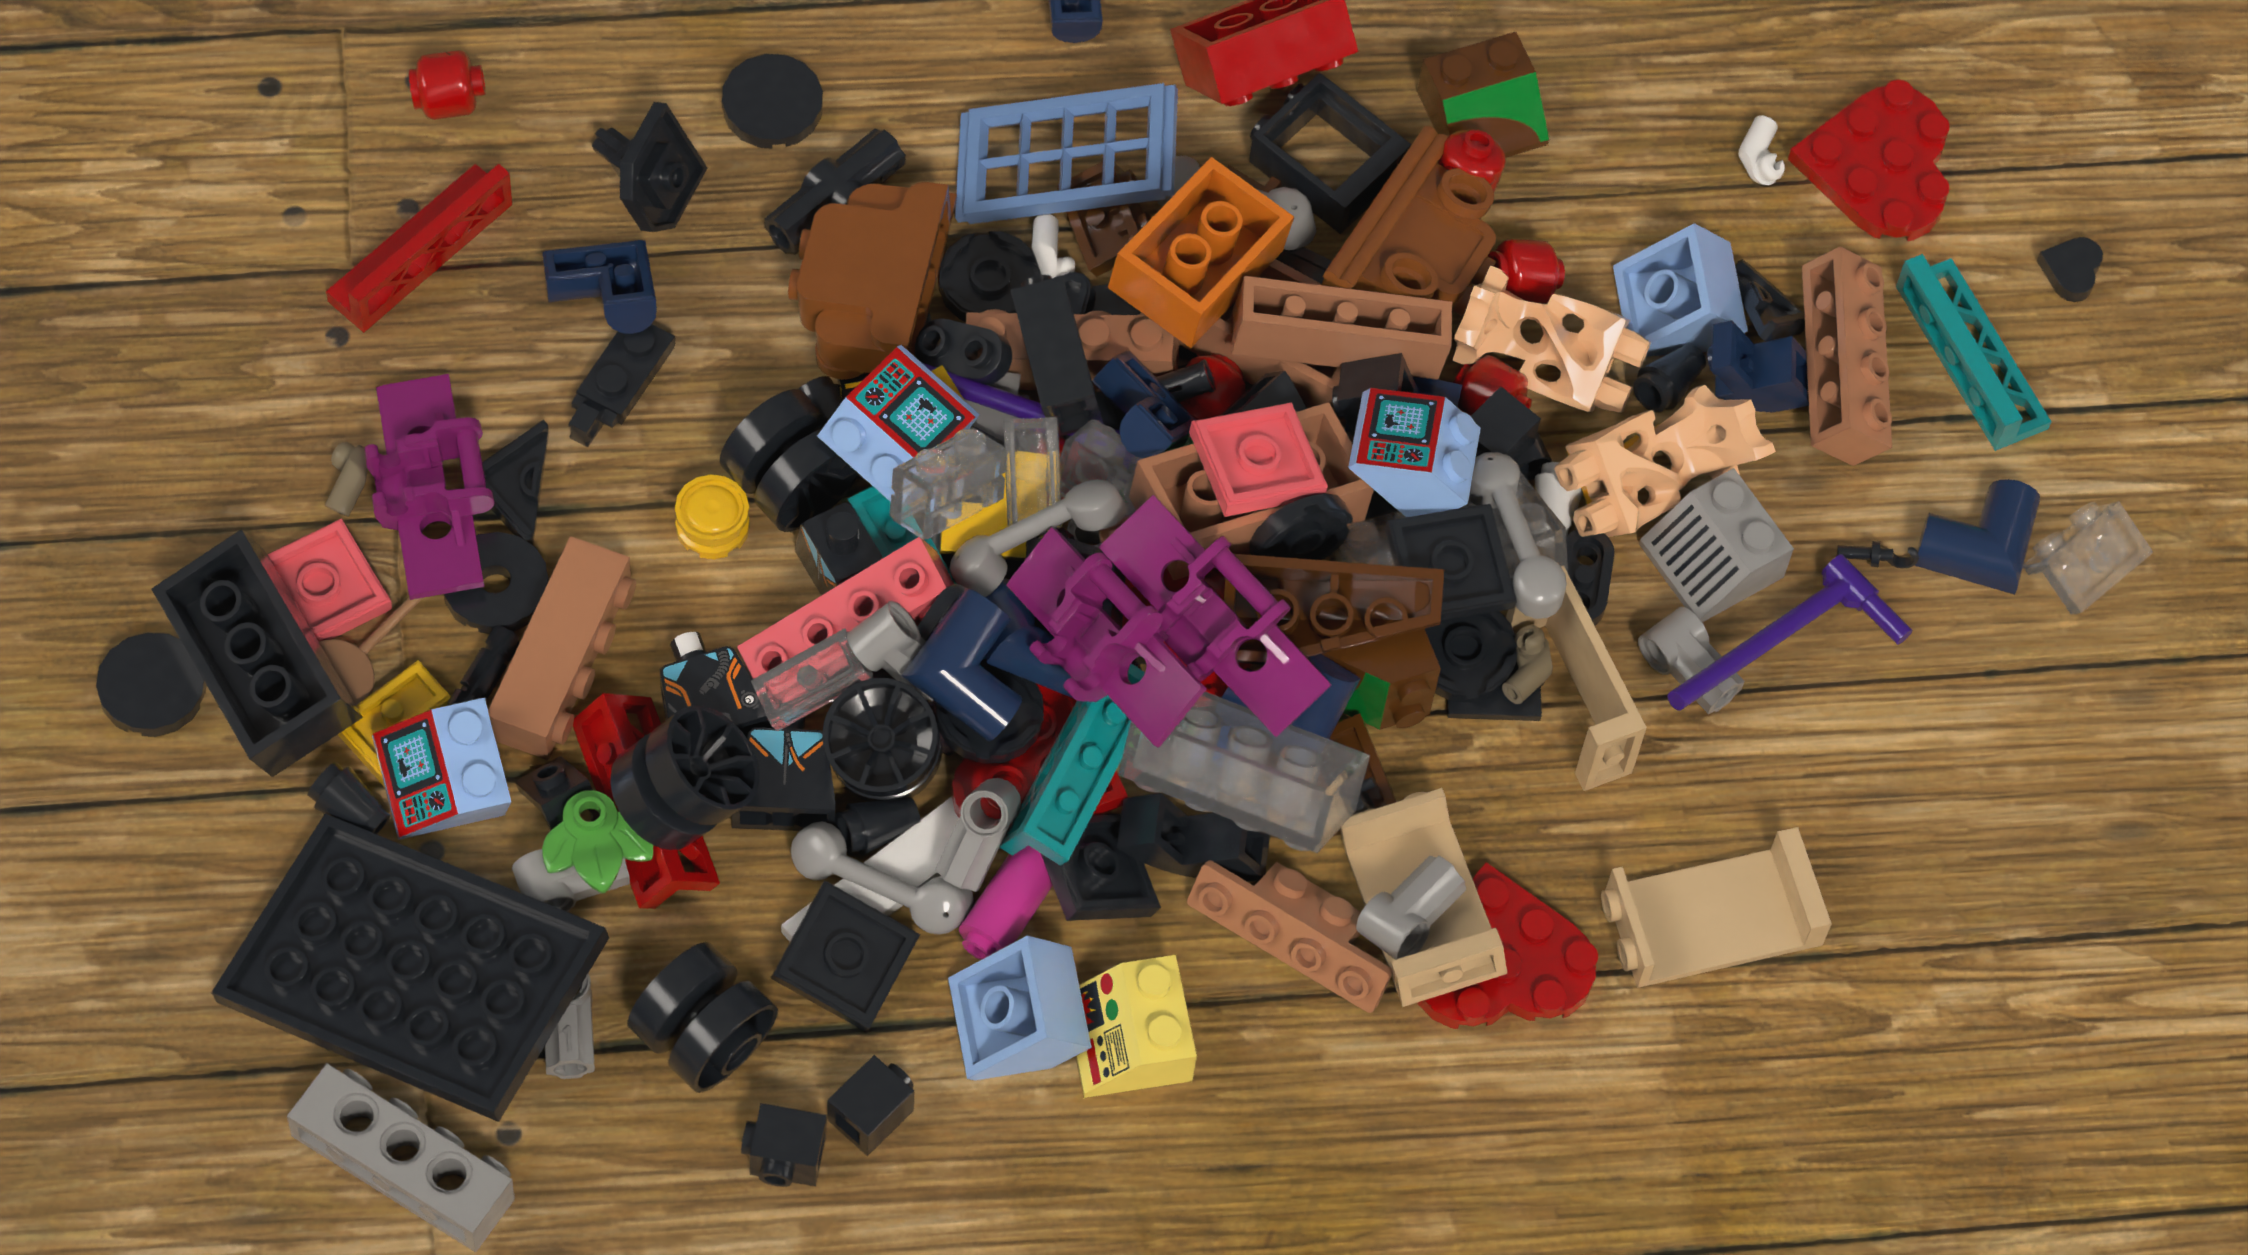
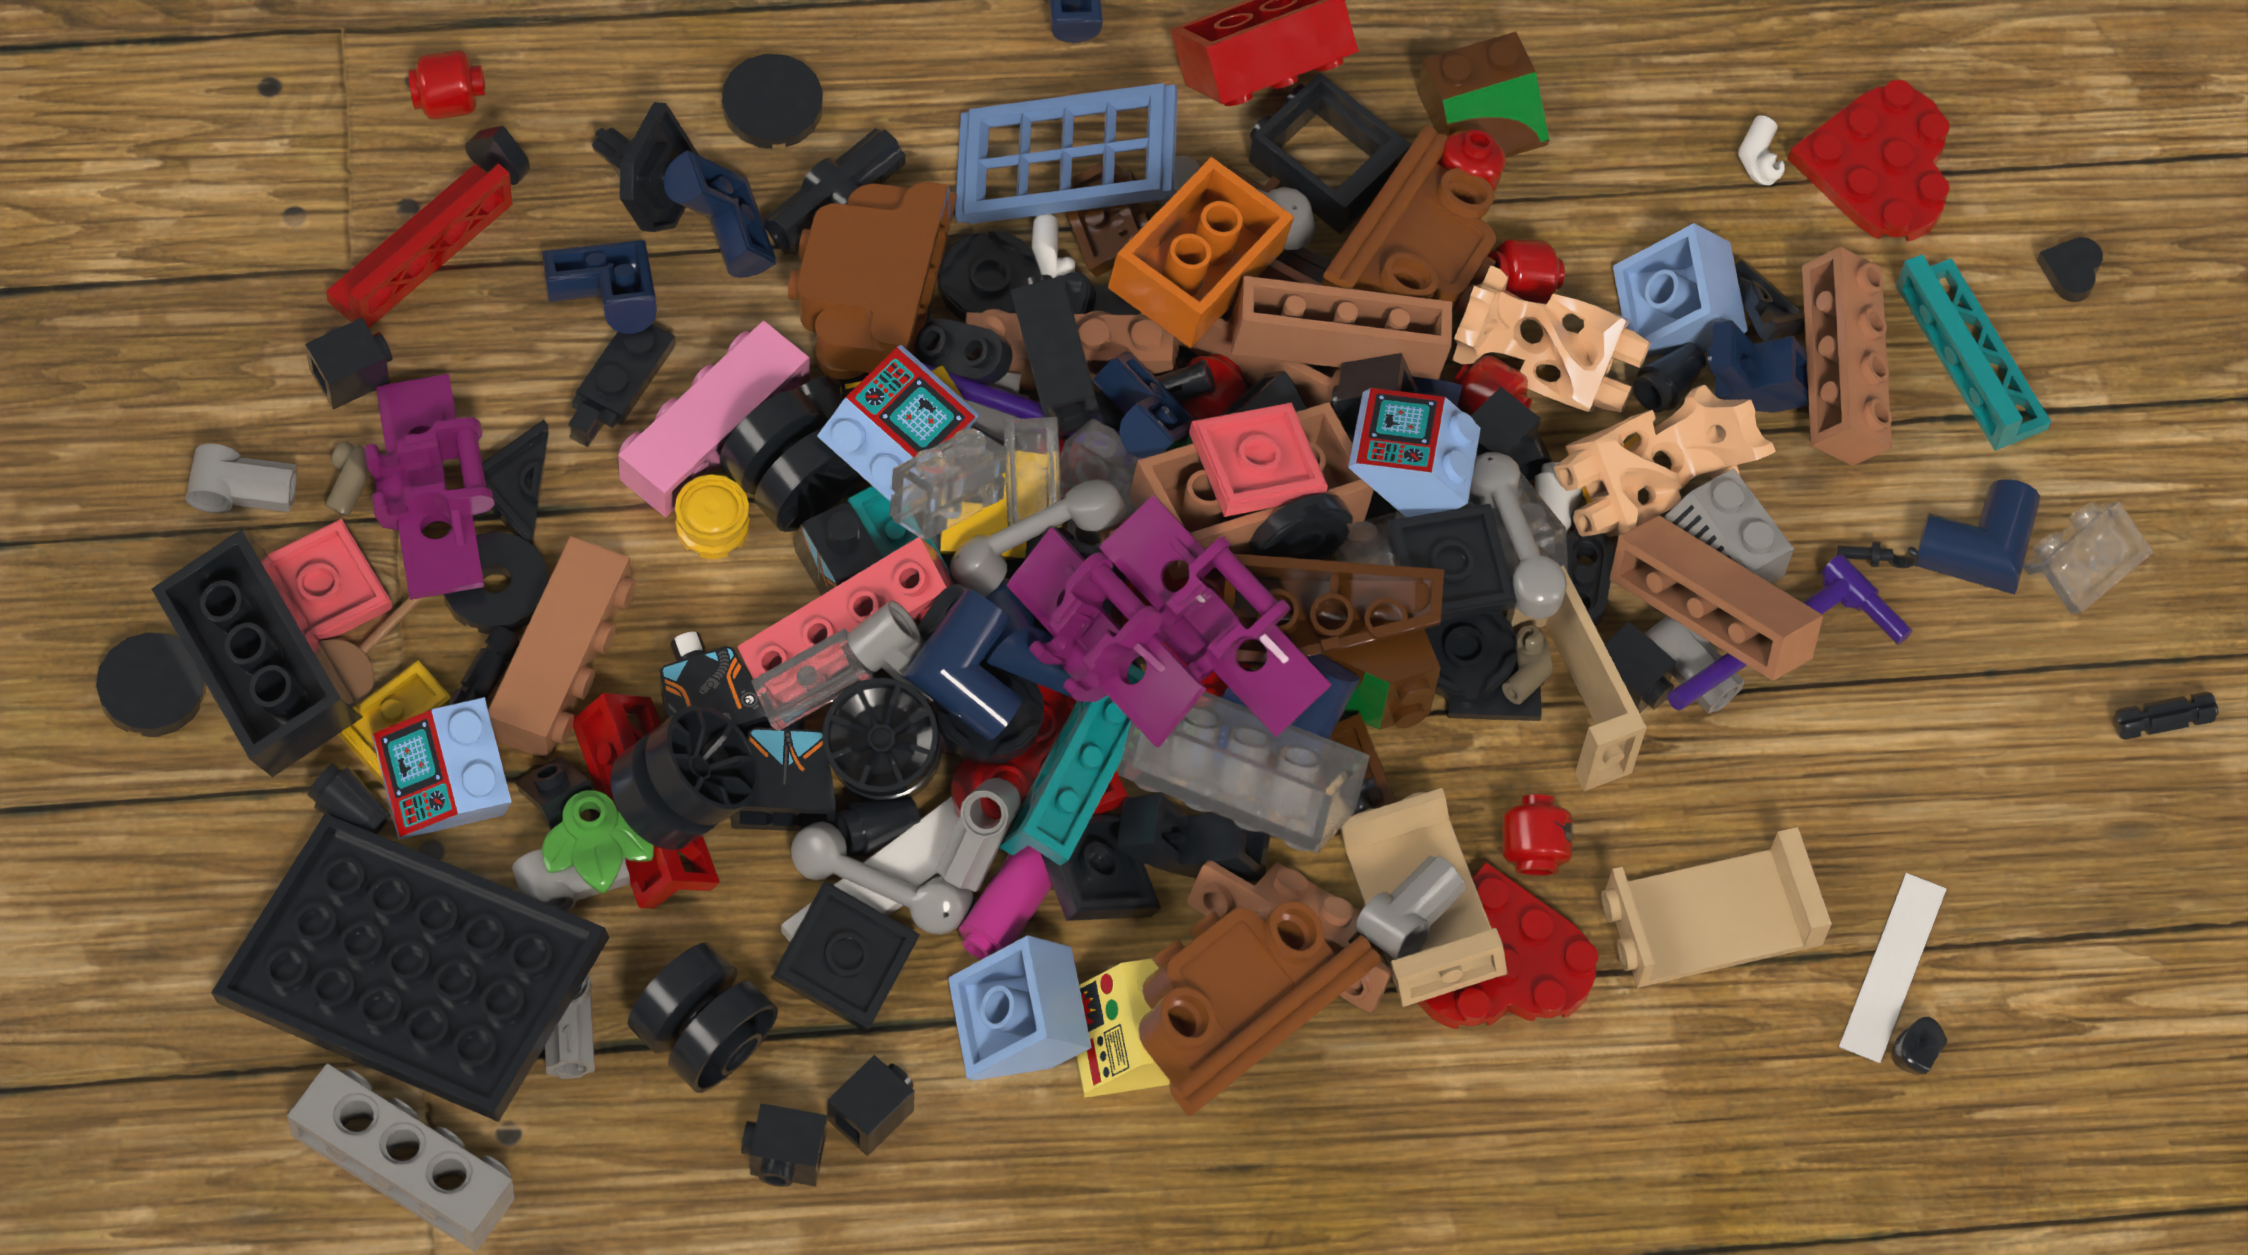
(226, 479): none -> light grey piece
(349, 362): none -> black brick
(498, 146): none -> black tile
(693, 429): none -> bright pink brick
(730, 209): none -> dark blue brick
(1240, 994): none -> dark orange brick
(1537, 836): none -> red head
(1642, 667): none -> black brick
(1716, 597): none -> nougat brick
(1892, 968): none -> white sticker
(1919, 1046): none -> black piece
(2165, 715): none -> black axle

